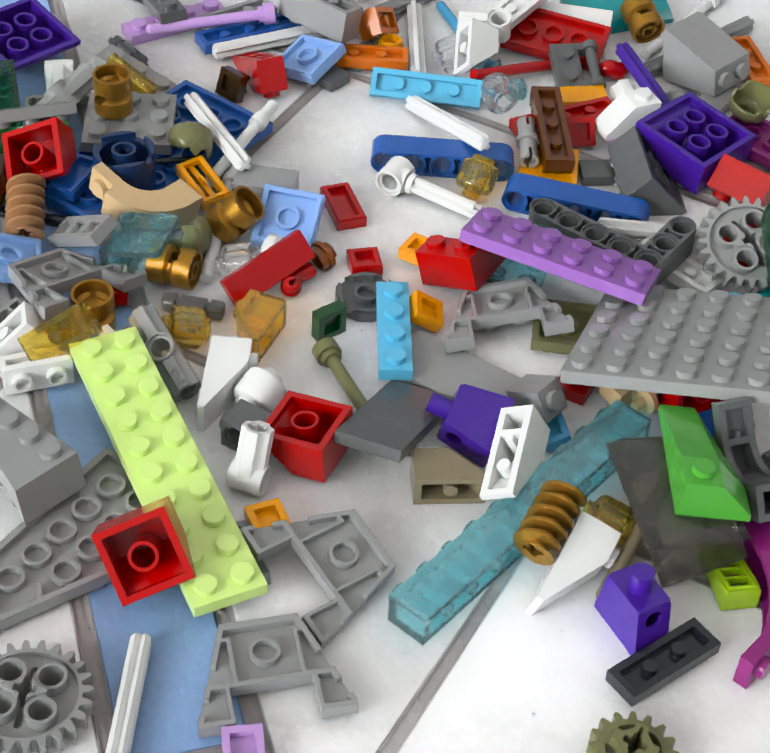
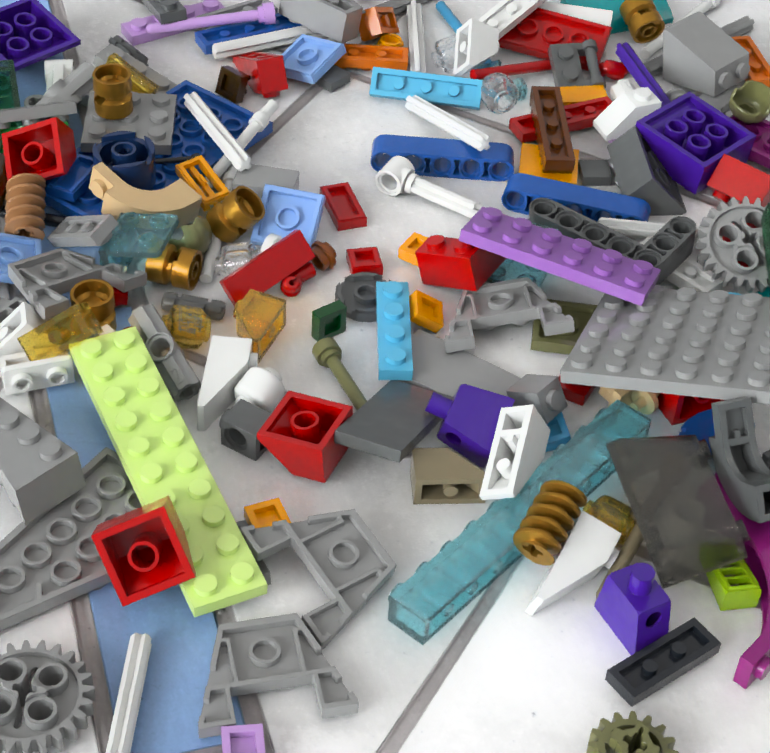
(192, 136): olive hair -> none
(250, 466): white piece -> none
(477, 176): clear yellow head -> none
(496, 17): white piece -> none
(527, 142): light grey pin -> none
(582, 131): red plate -> none
(698, 470): bright green wedge -> none

